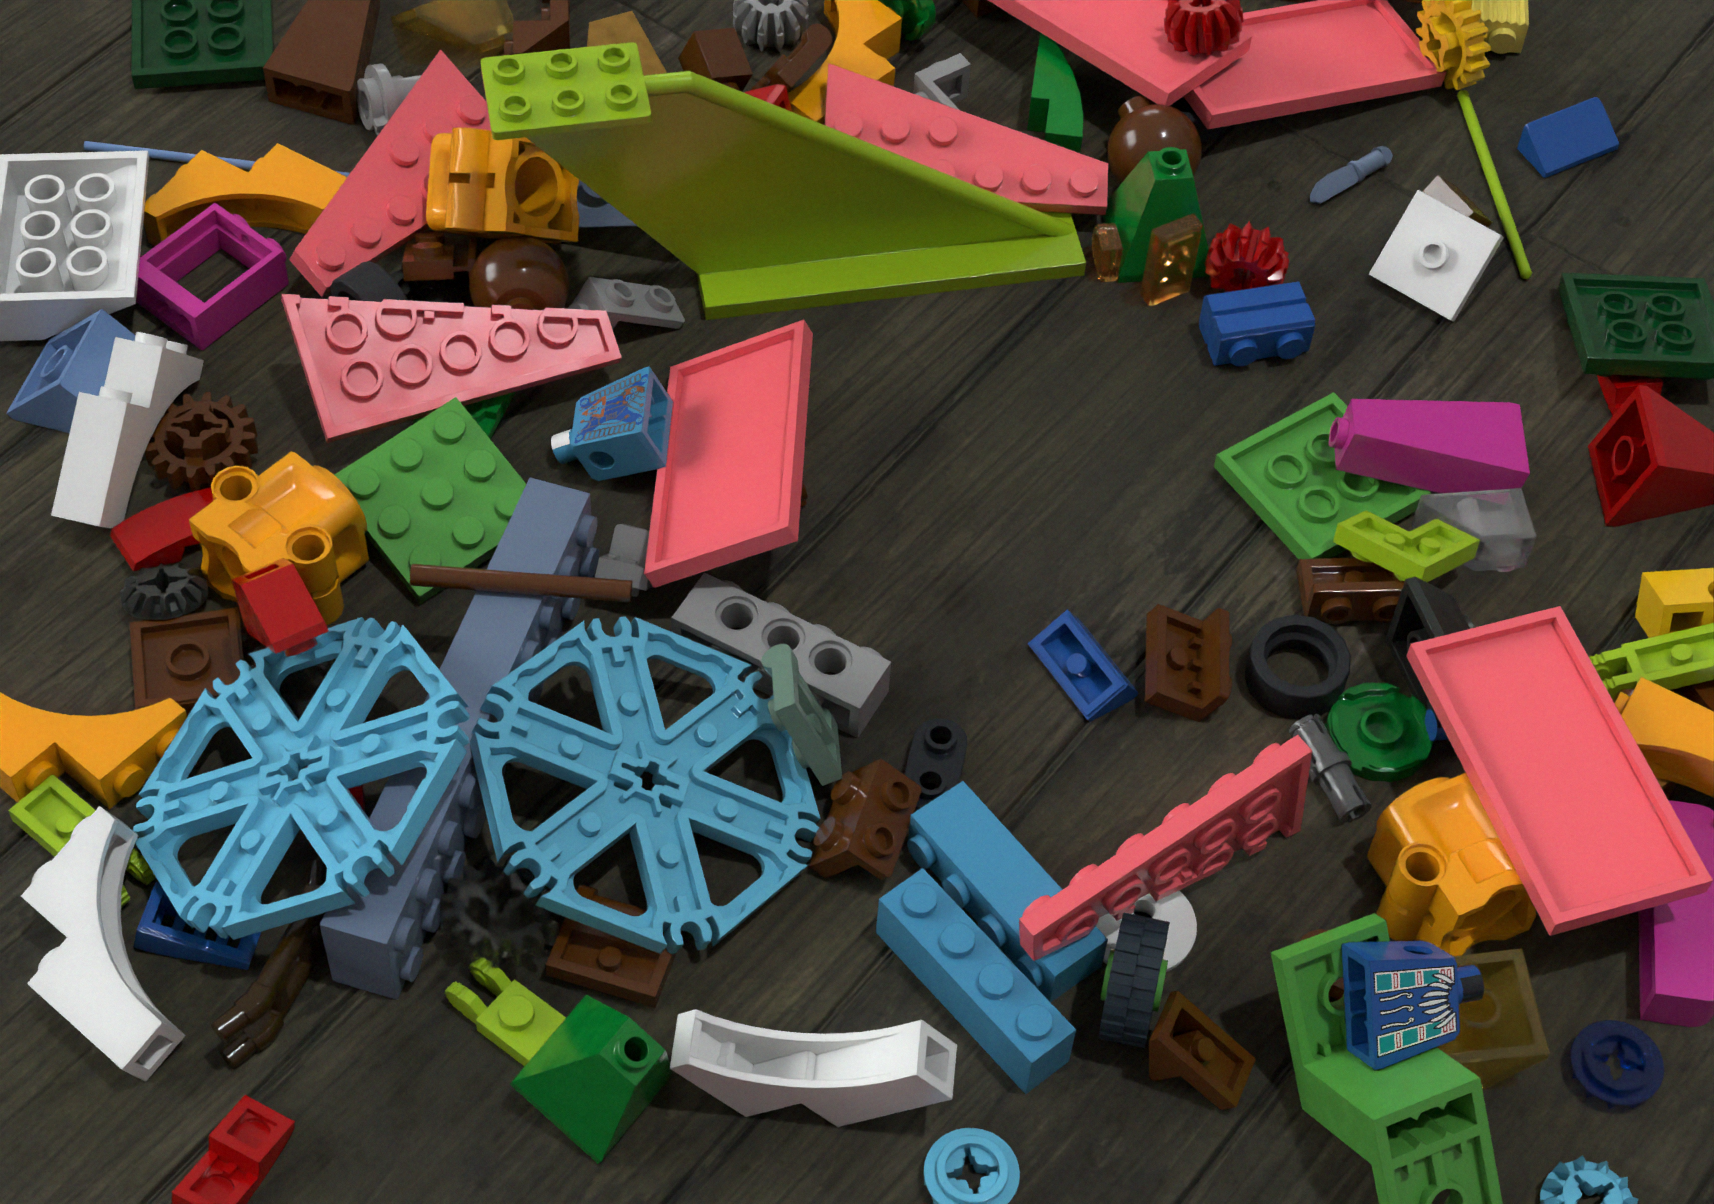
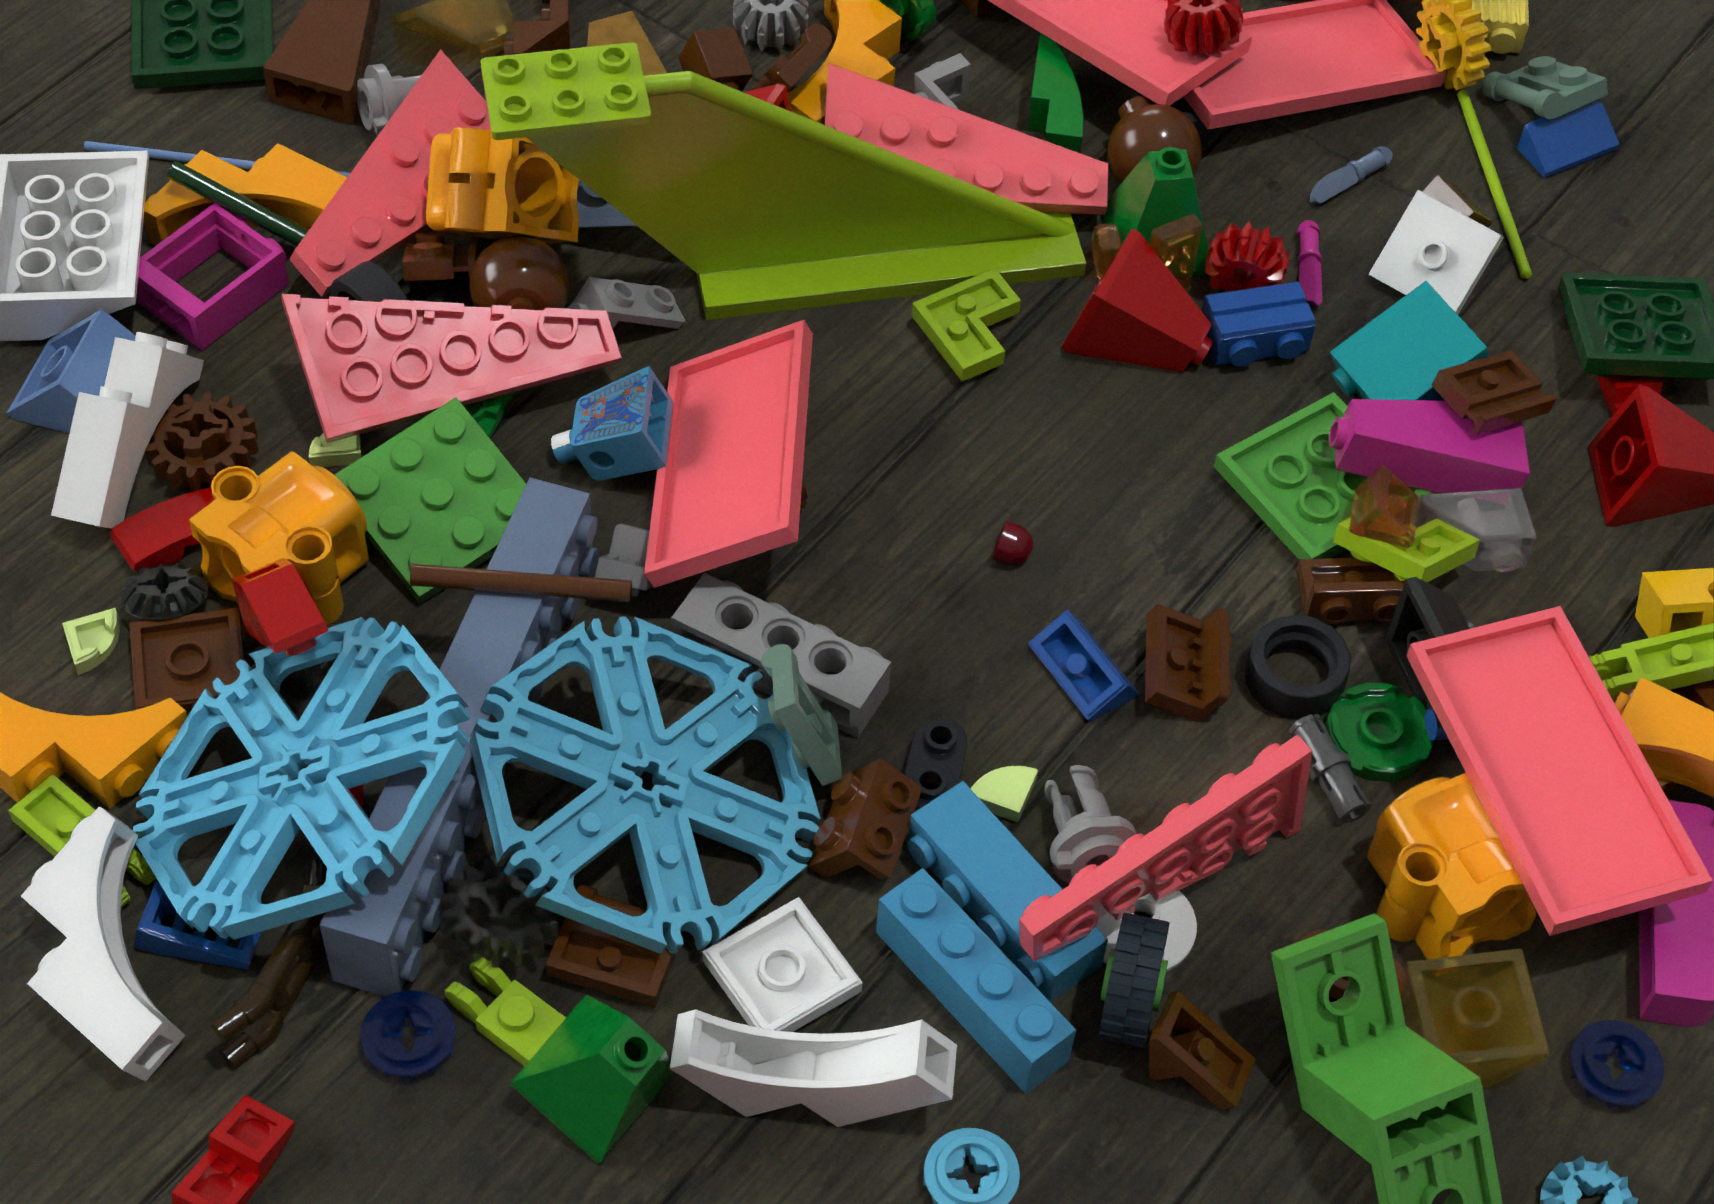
(92, 638): none -> yellowish green tile
(236, 203): none -> dark green piece
(335, 453): none -> yellowish green tile
(387, 1022): none -> clear blue gear
(782, 970): none -> white plate
(959, 320): none -> lime plate
(1006, 790): none -> yellowish green tile
(1013, 544): none -> dark red hinge
(1086, 836): none -> light grey piece
(1140, 314): none -> red slope
(1309, 259): none -> dark pink piece
(1385, 509): none -> clear orange slope
(1403, 998): blue torso -> none
(1405, 349): none -> teal slope
(1493, 391): none -> reddish brown plate
(1546, 87): none -> sand green plate

